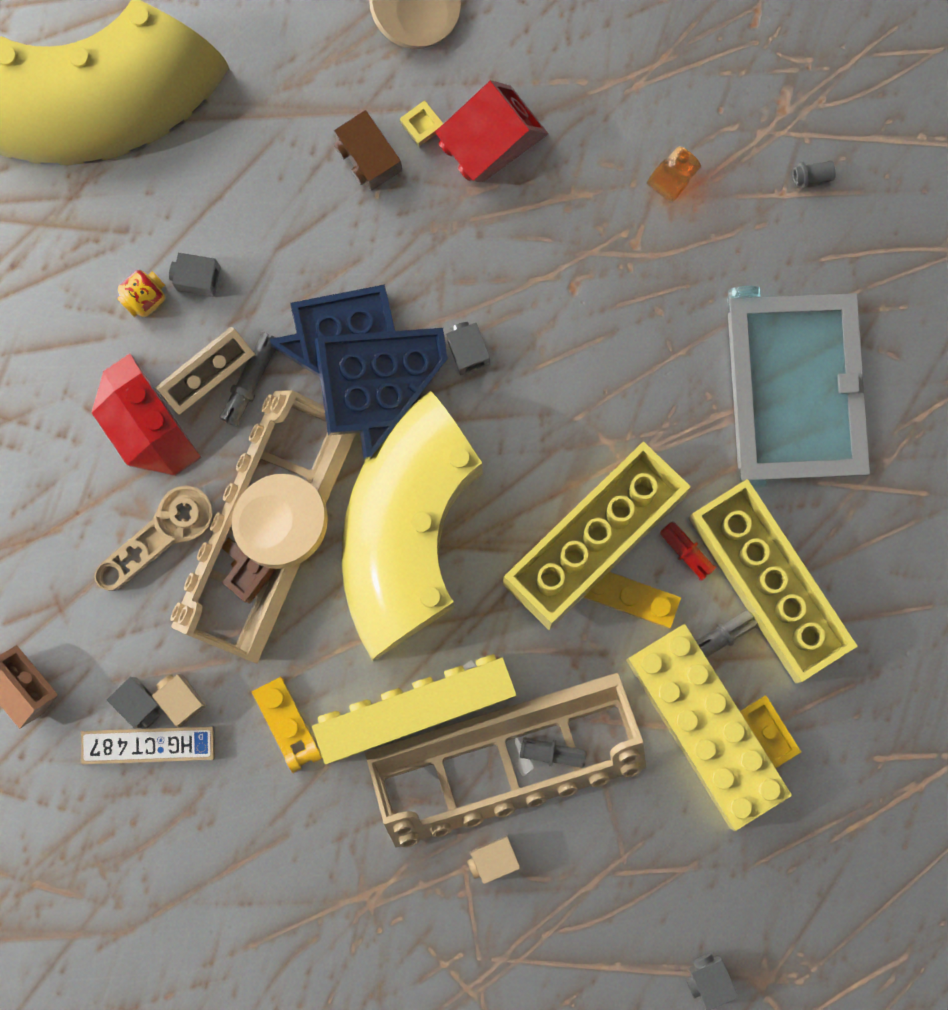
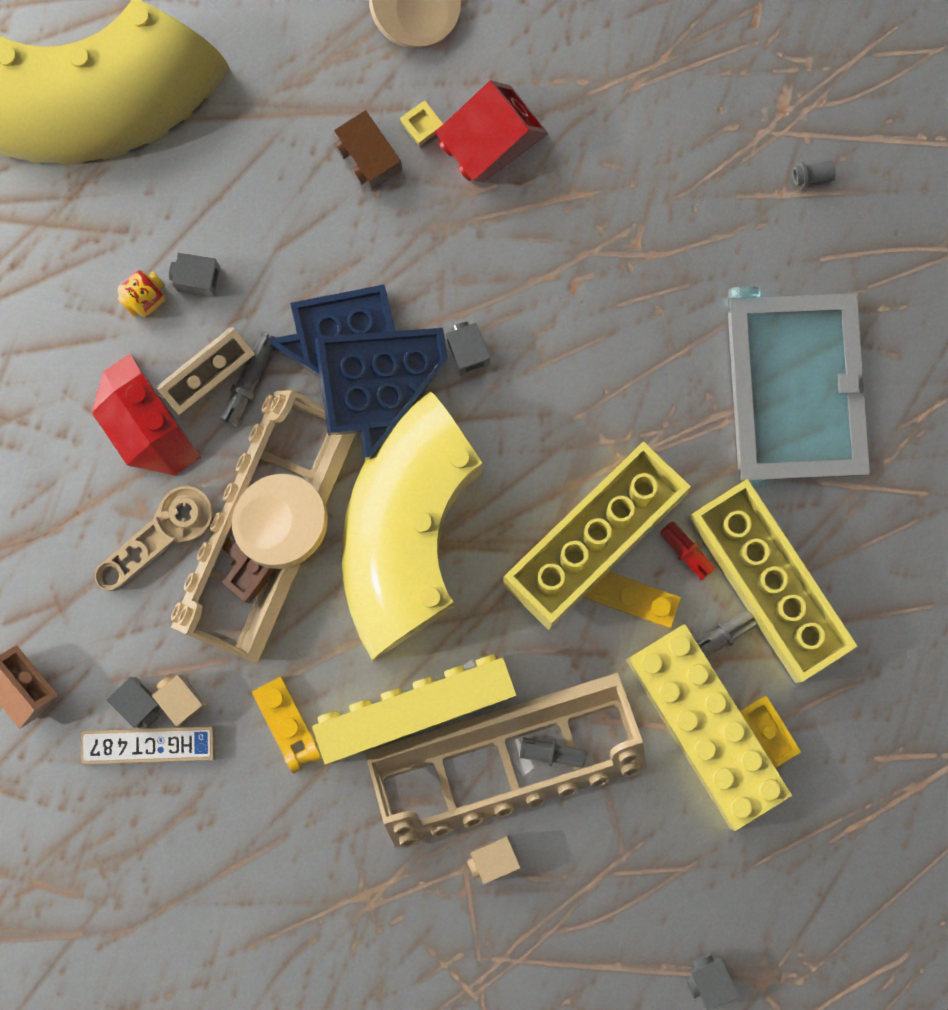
(674, 174): clear orange piece -> none

